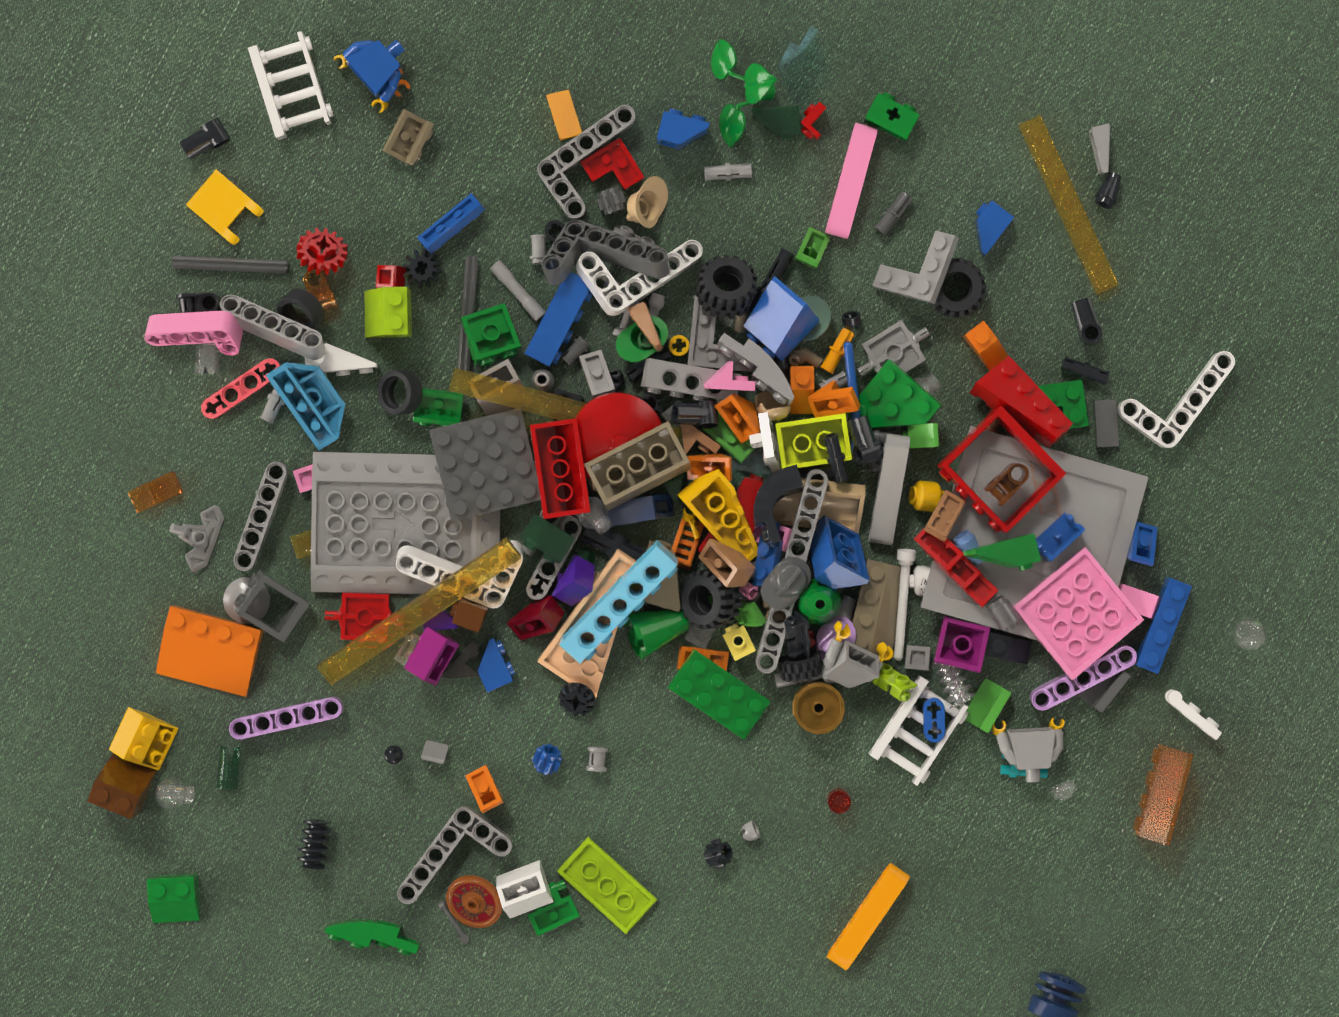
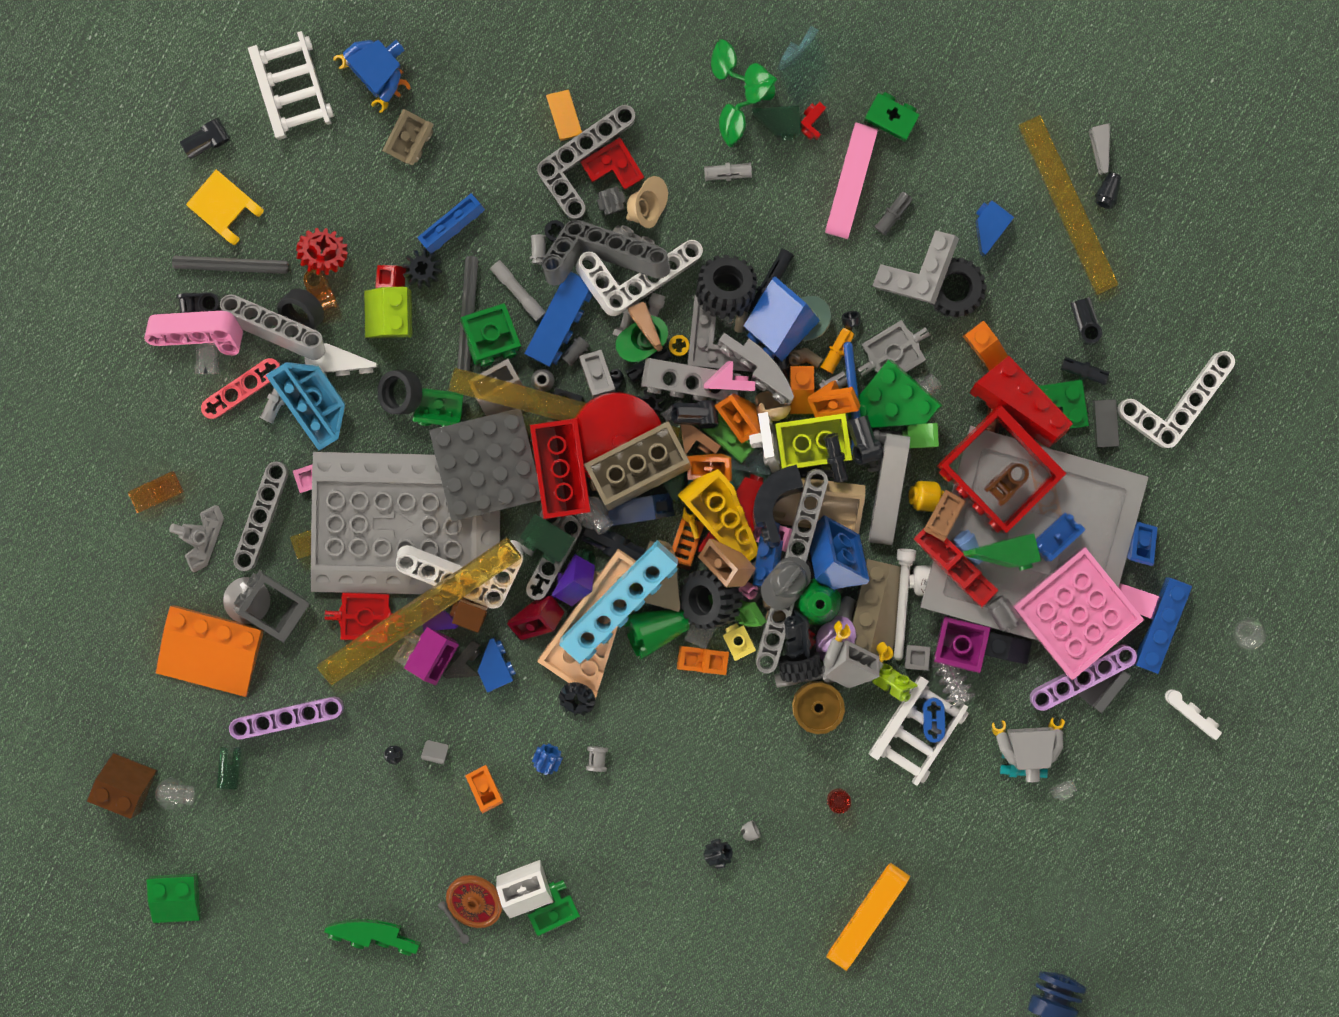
(143, 739): yellow slope -> none
(314, 844): black piece -> none
(447, 847): light grey beam -> none
(607, 885): lime tile -> none
(678, 131): blue slope -> none
(718, 694): green plate -> none
(812, 248): bright green slope -> none
(987, 705): bright green panel -> none
(1163, 794): clear orange slope -> none

